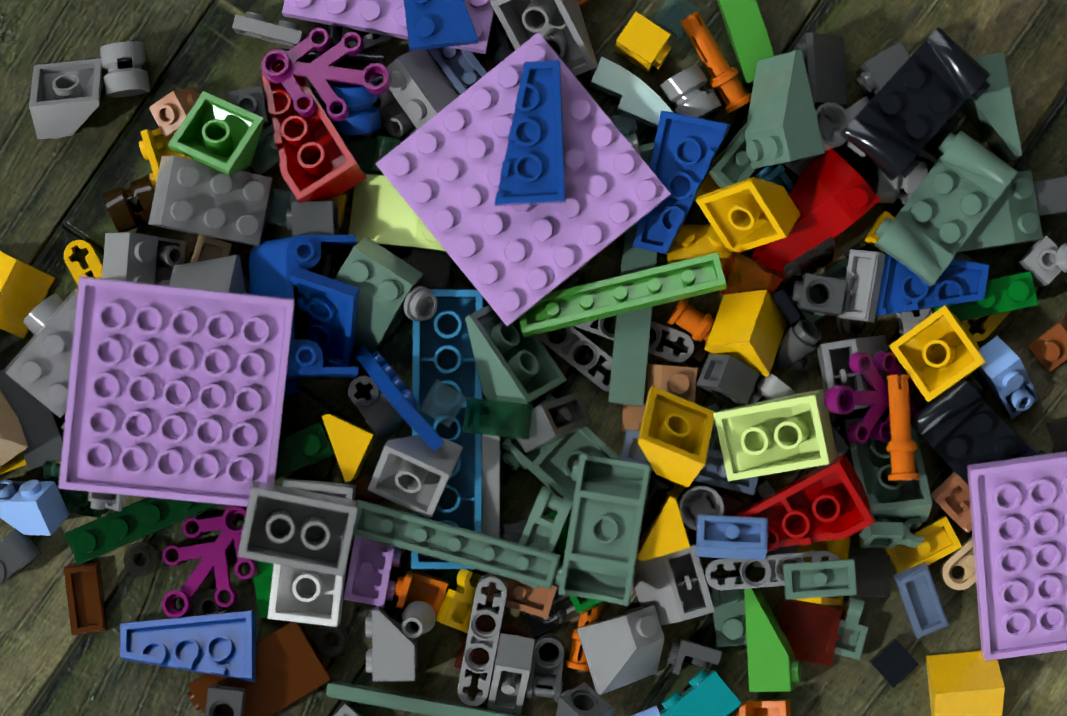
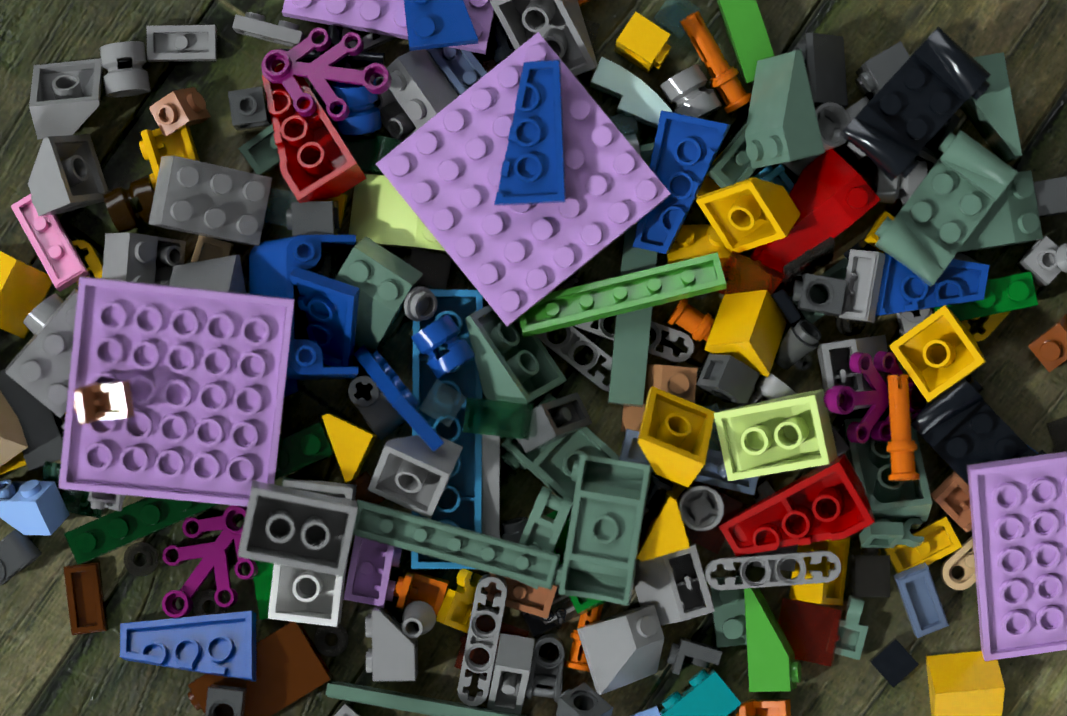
(50, 244): none -> bright pink tile
(66, 175): none -> light grey slope
(103, 401): none -> bracket
(181, 43): none -> light grey plate
(218, 134): bright green slope -> none
(435, 336): none -> blue wheel
(731, 537): medium blue slope -> none
(819, 579): sand green plate -> none
(1006, 378): light blue slope -> none

